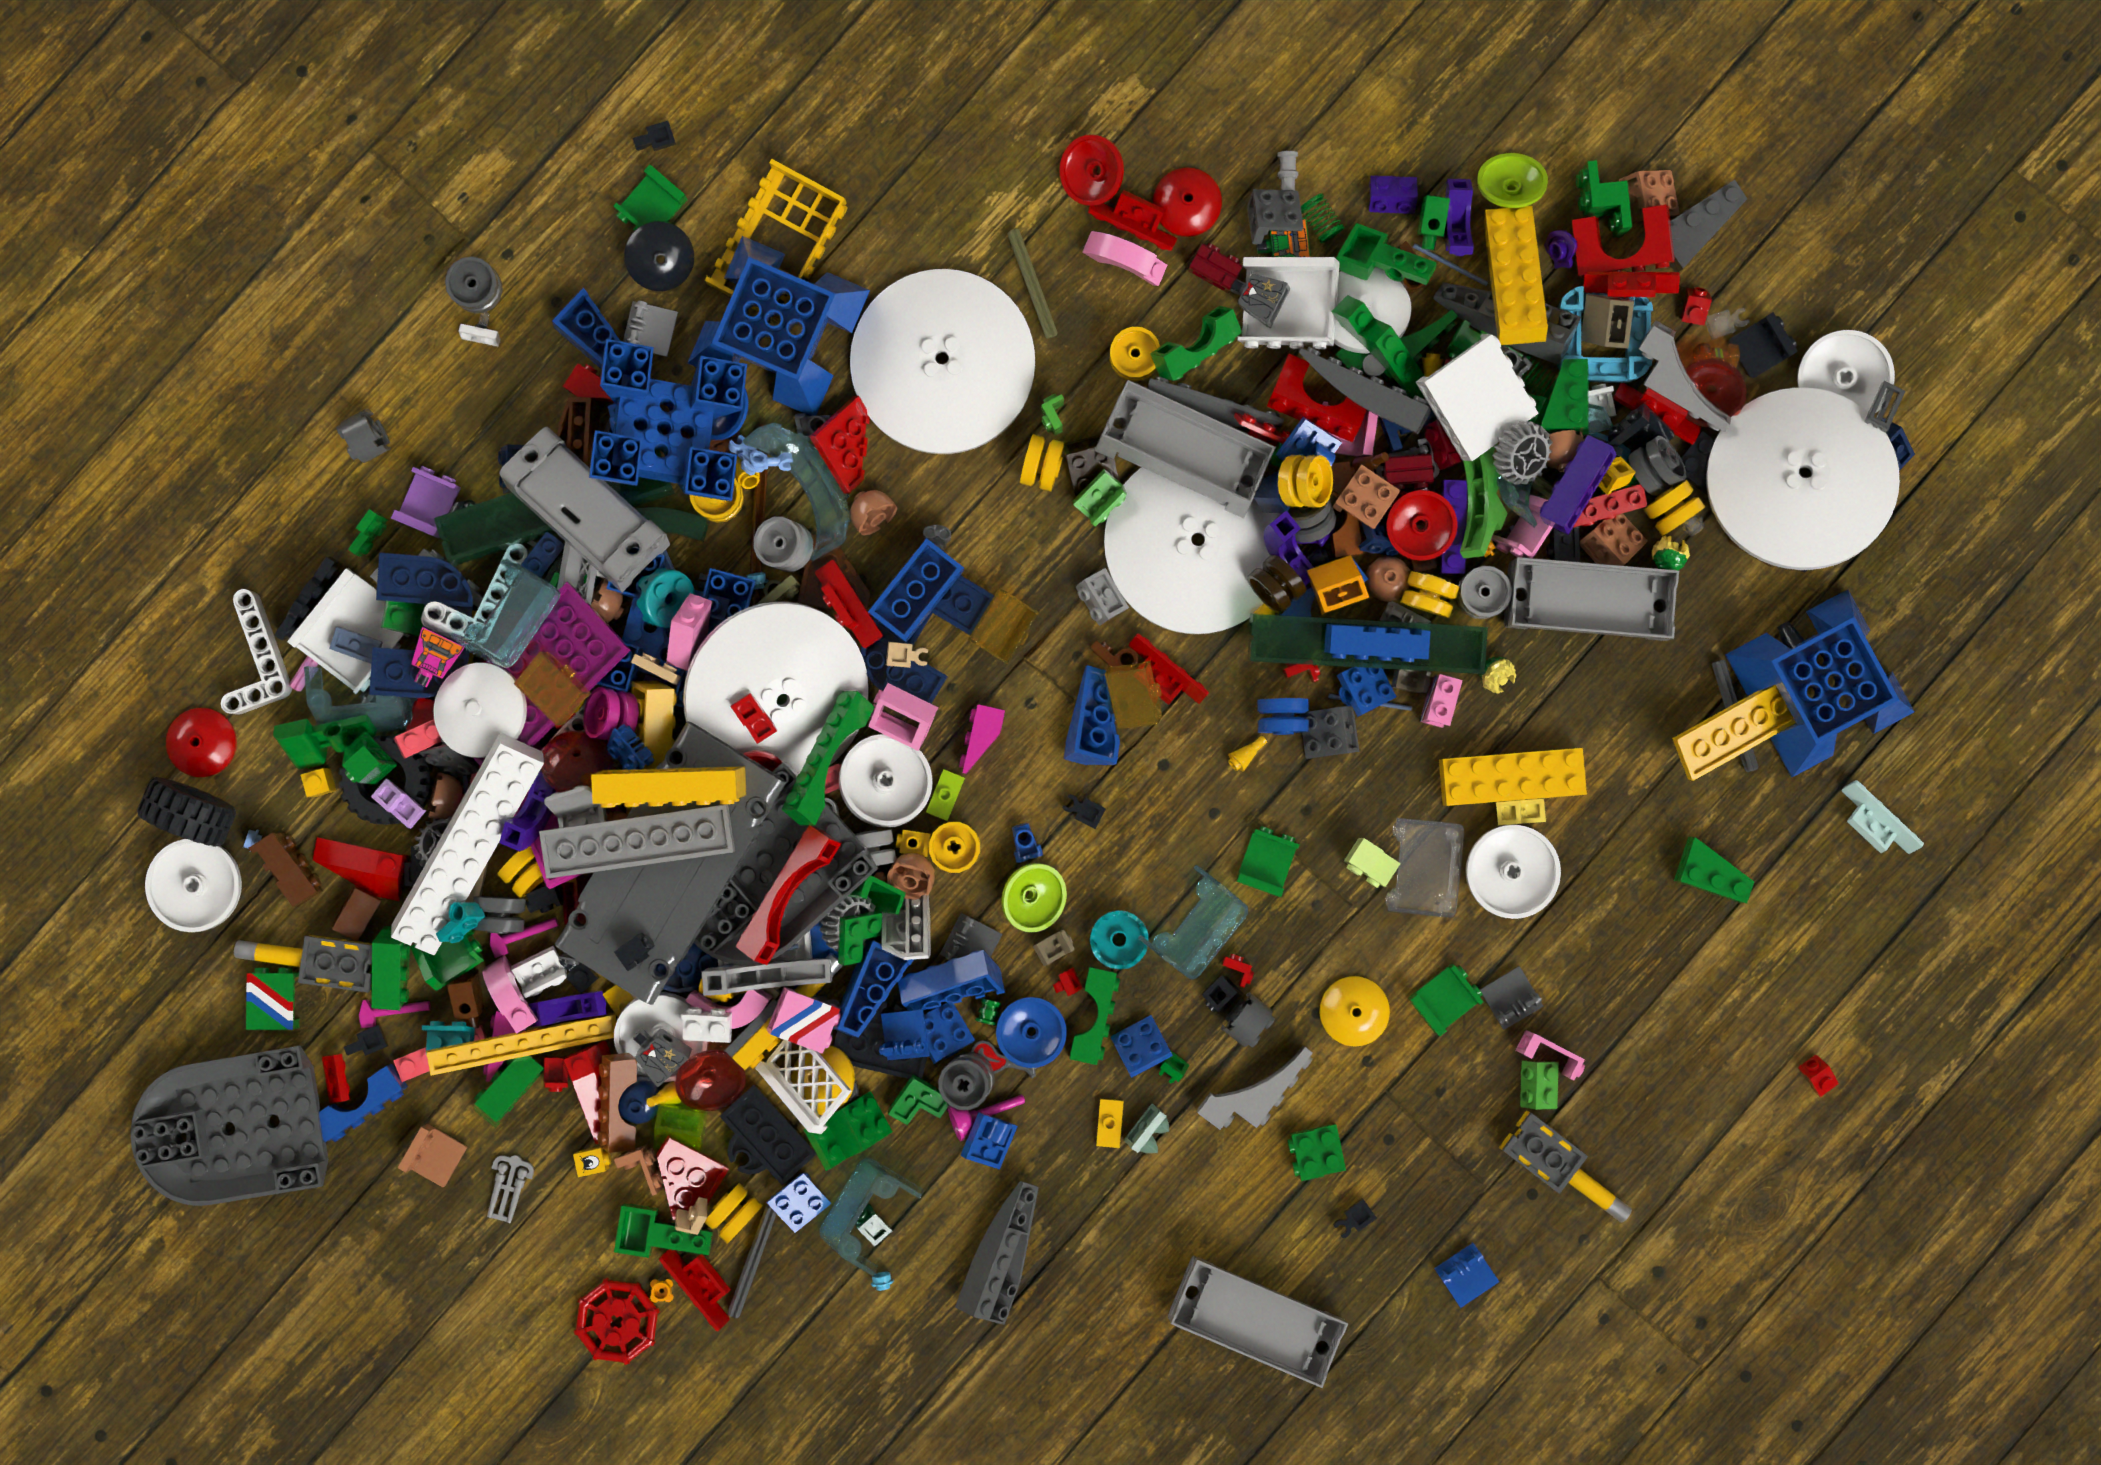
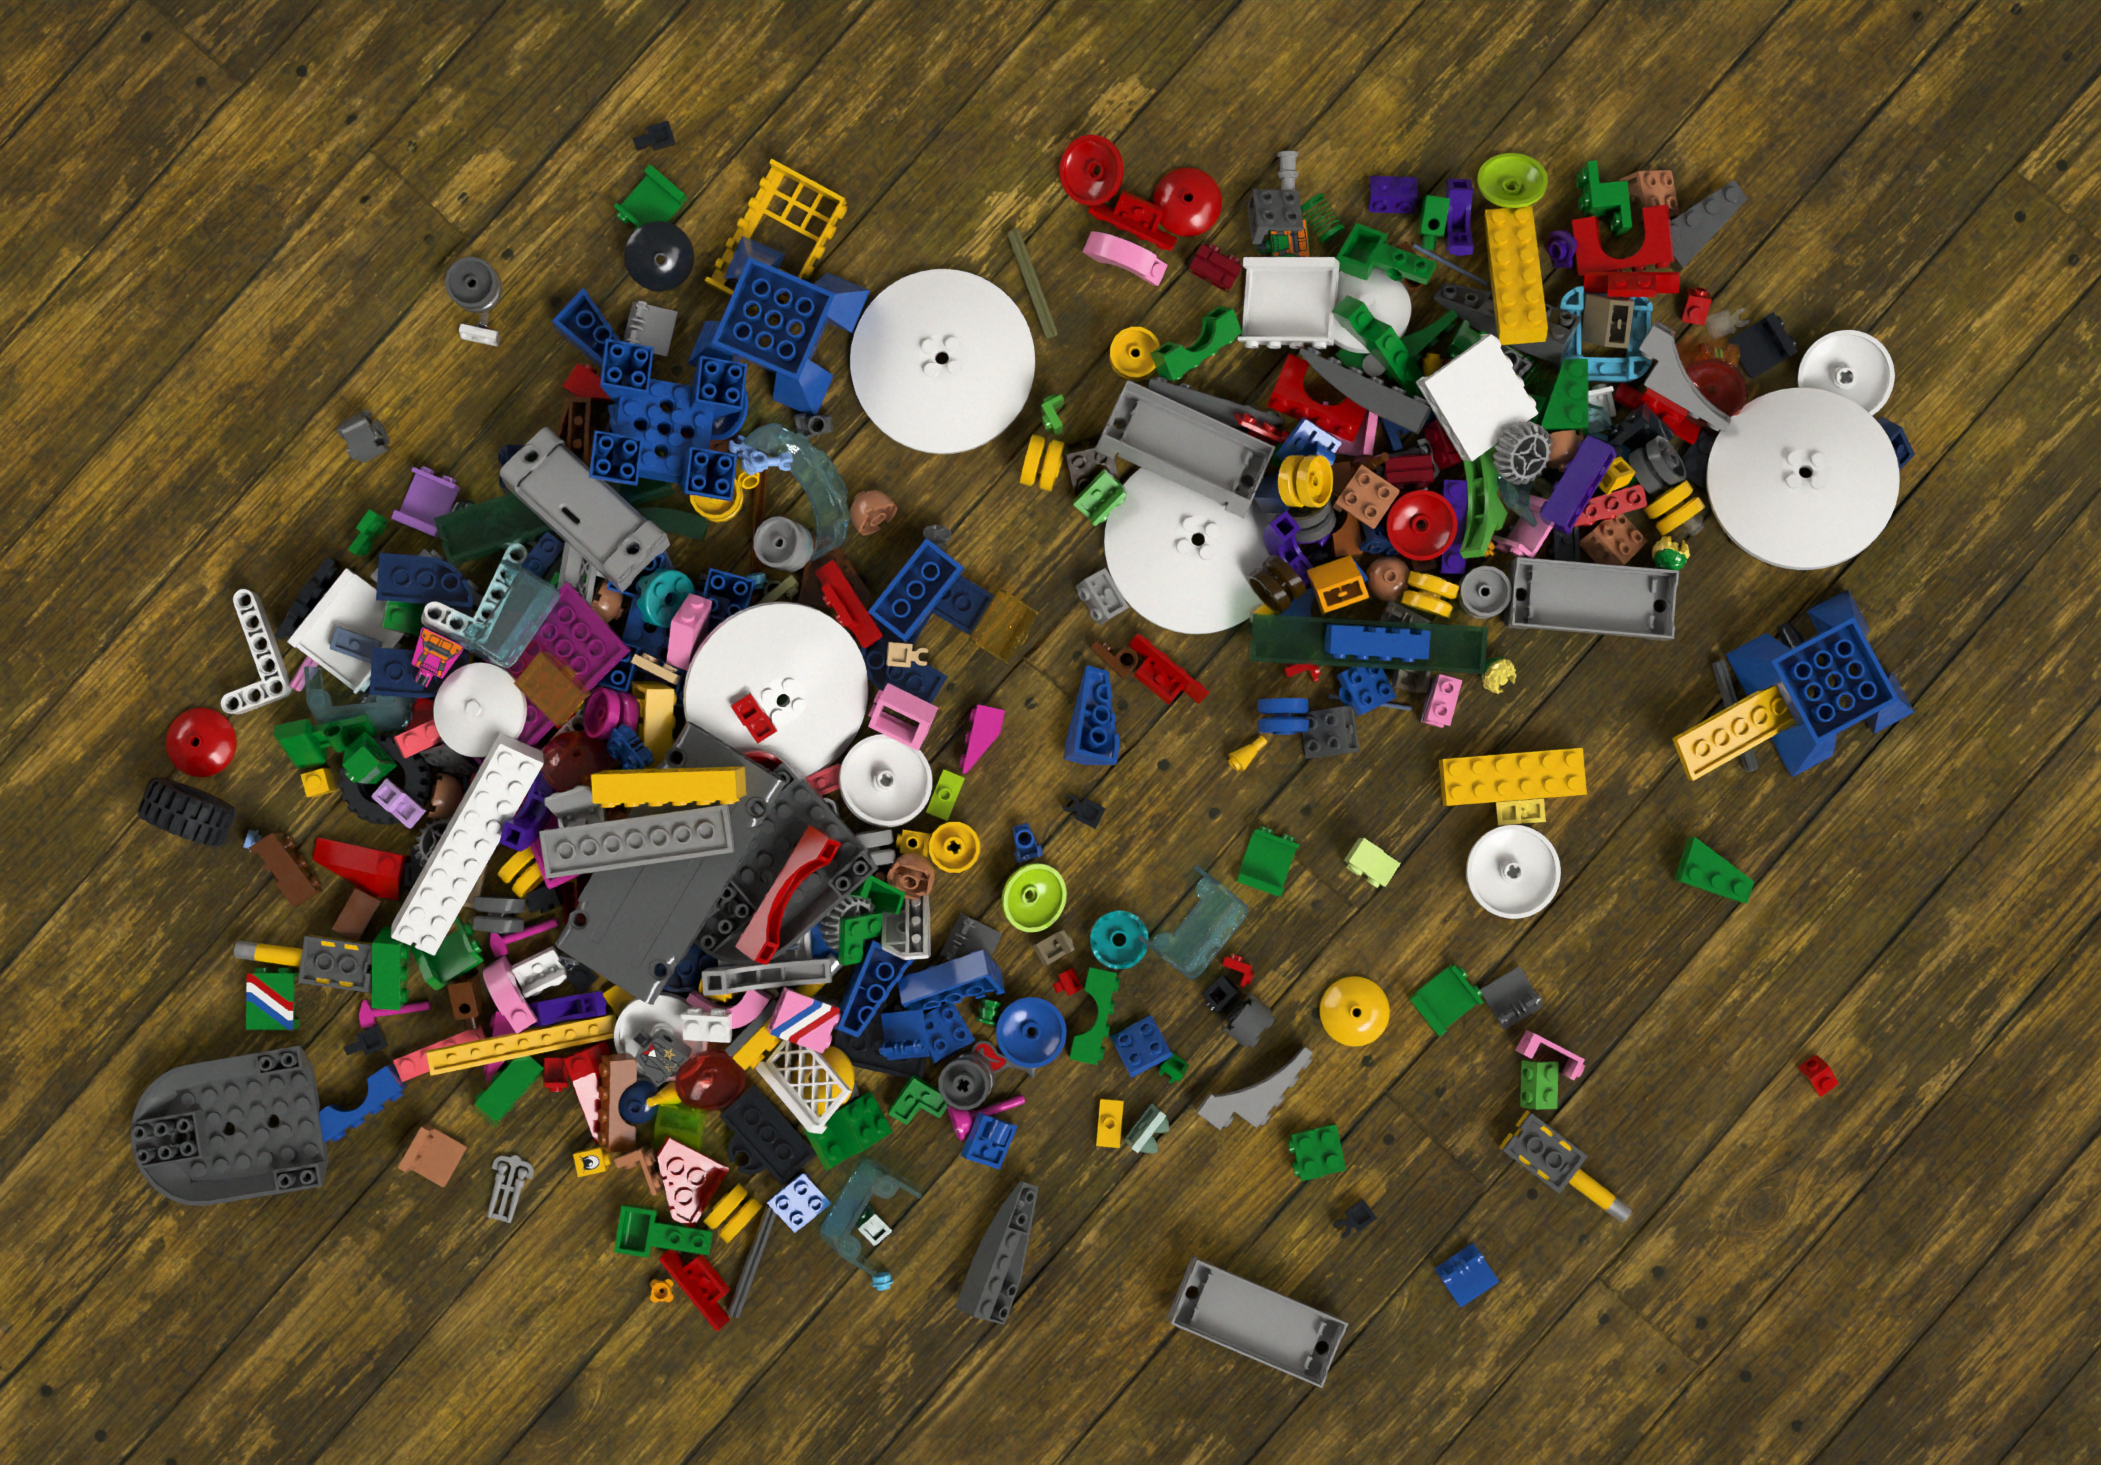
(193, 885): white dish -> none
(335, 1078): red plate -> none
(441, 1036): teal bracket -> none
(463, 917): teal plate -> none
(612, 1334): red plate -> none
(634, 950): black brick -> none
(692, 1220): tan bracket -> none
(807, 796): green arch -> none
(844, 444): red plate -> none
(1134, 695): clear yellow container -> none
(1261, 297): dark grey torso -> none
(1428, 868): clear windscreen -> none
(1877, 421): dark grey tile -> none
(1877, 822): light aqua bracket -> none

